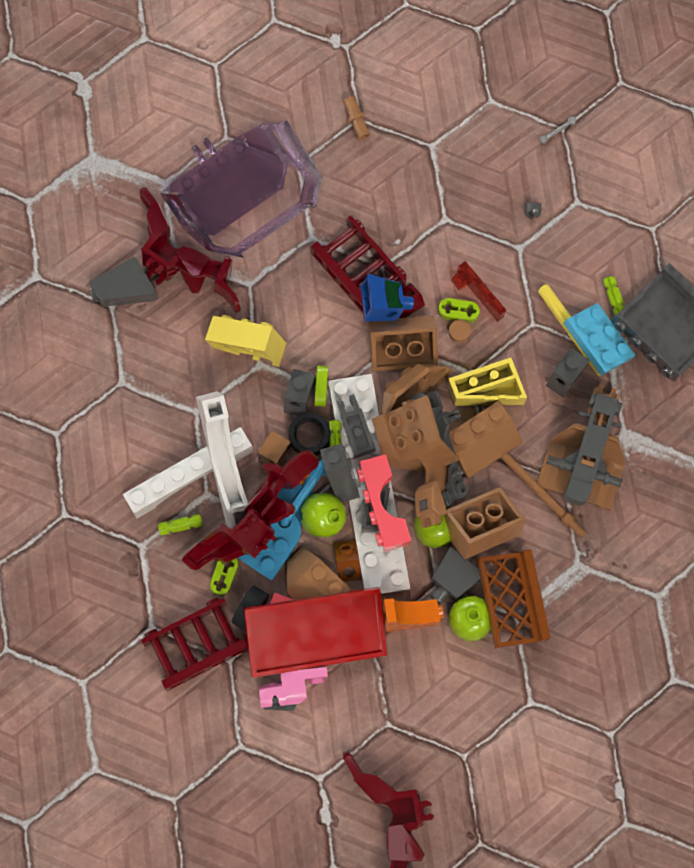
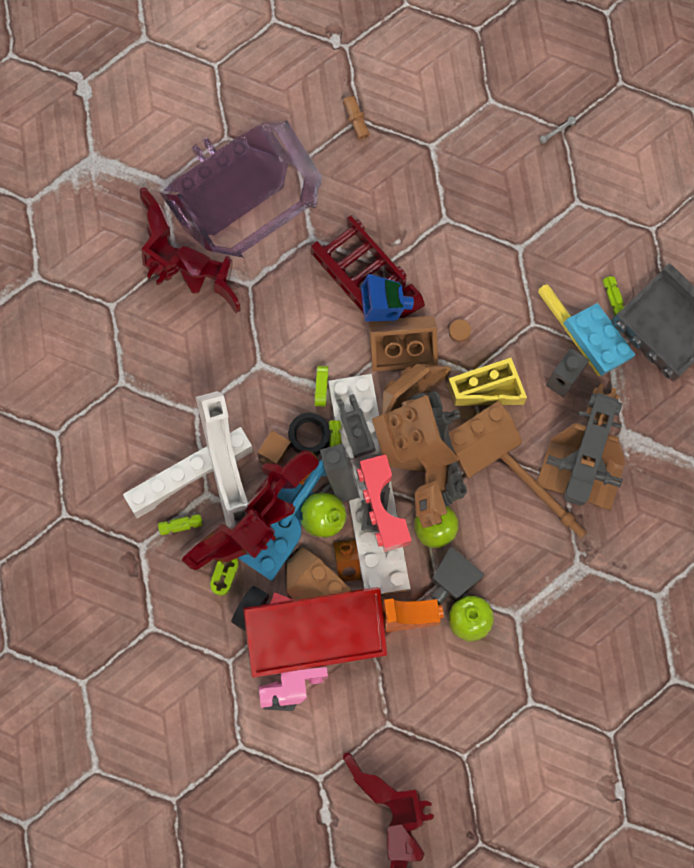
(123, 286): dark grey slope -> none
(214, 656): dark red fence -> none
(246, 338): light yellow wedge -> none
(299, 391): dark grey torso -> none
(460, 305): lime beam -> none
(467, 277): clear red hinge -> none
(483, 523): medium nougat slope -> none
(531, 600): dark orange fence -> none
(532, 210): dark grey hinge -> none

